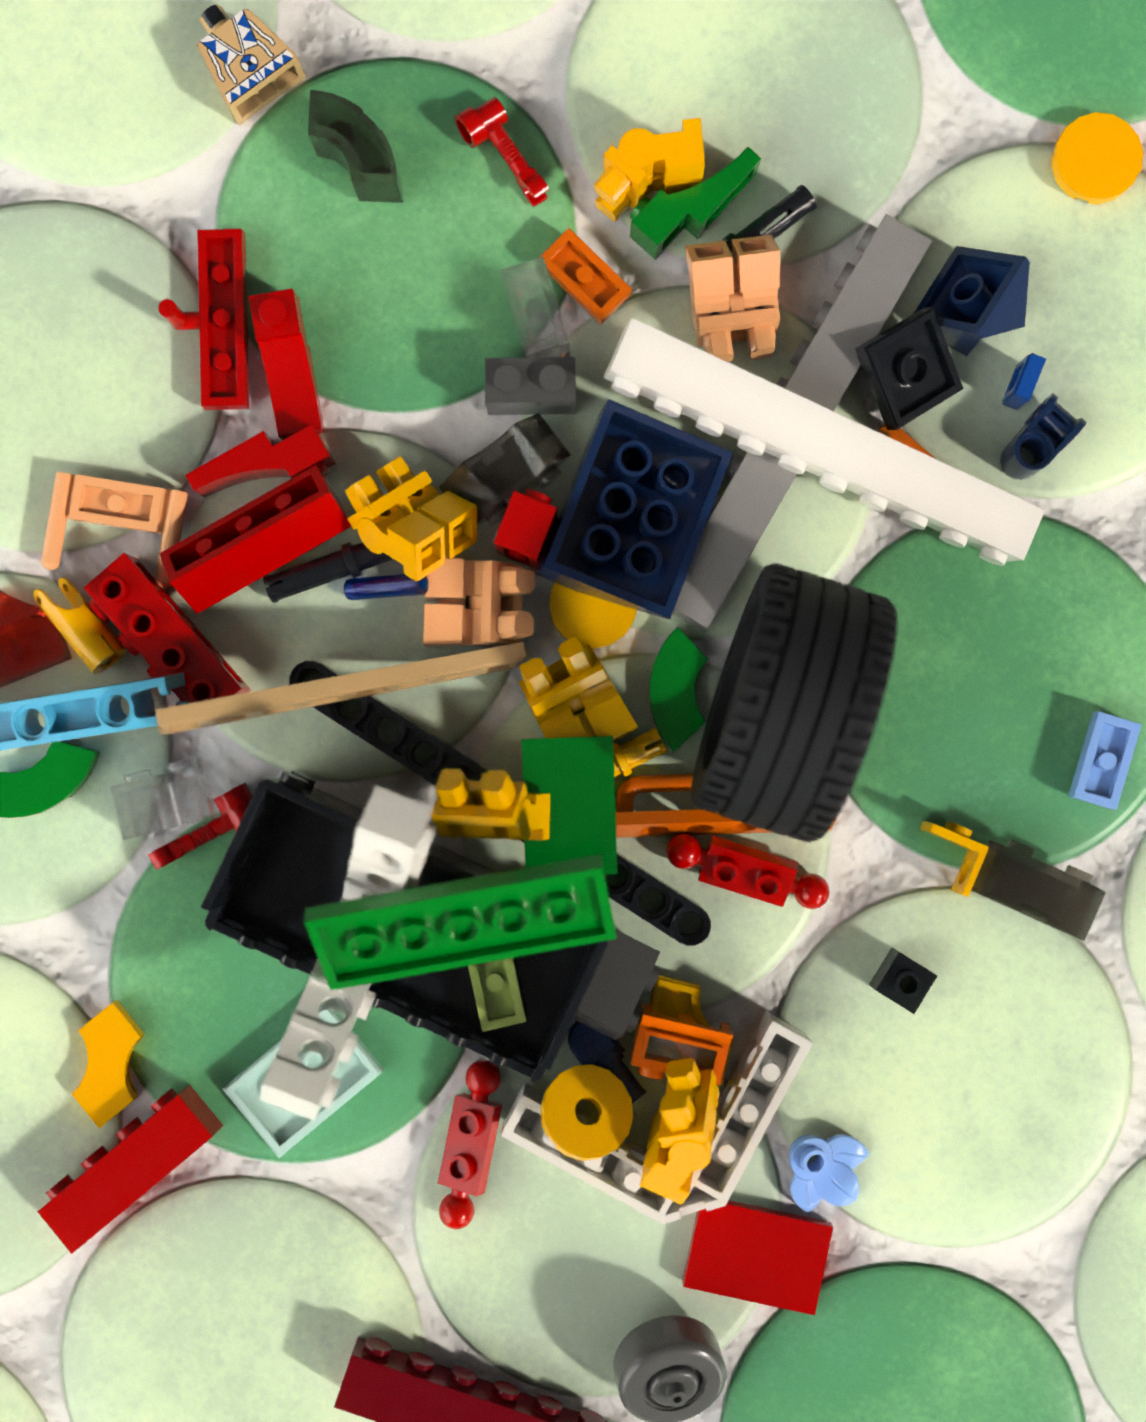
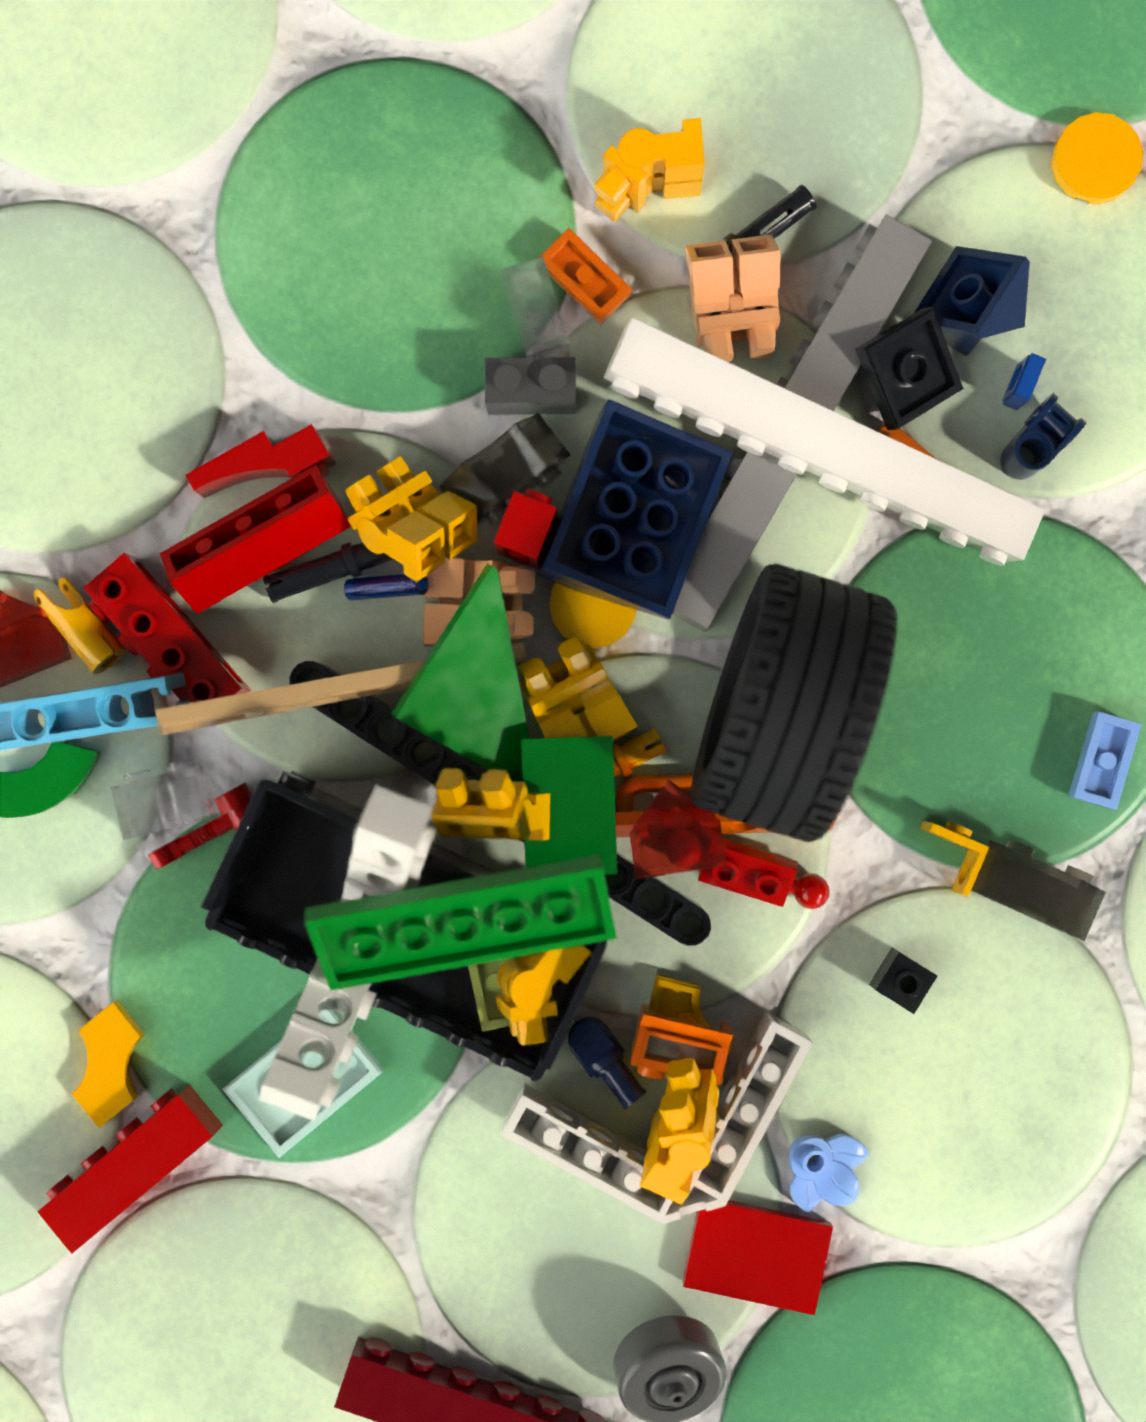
(113, 505): light nougat plate -> none
(219, 319): red plate -> none
(246, 61): torso -> none
(286, 361): red slope -> none
(353, 140): clear smoke brick -> none
(469, 1144): red plate -> none
(470, 684): none -> green tile
(486, 124): red brick -> none
(528, 989): none -> yellow hips
(613, 1108): yellow tile -> none
(617, 987): dark grey brick -> none
(664, 216): green slope -> none
(673, 687): green tile -> none
(675, 837): none -> clear red slope

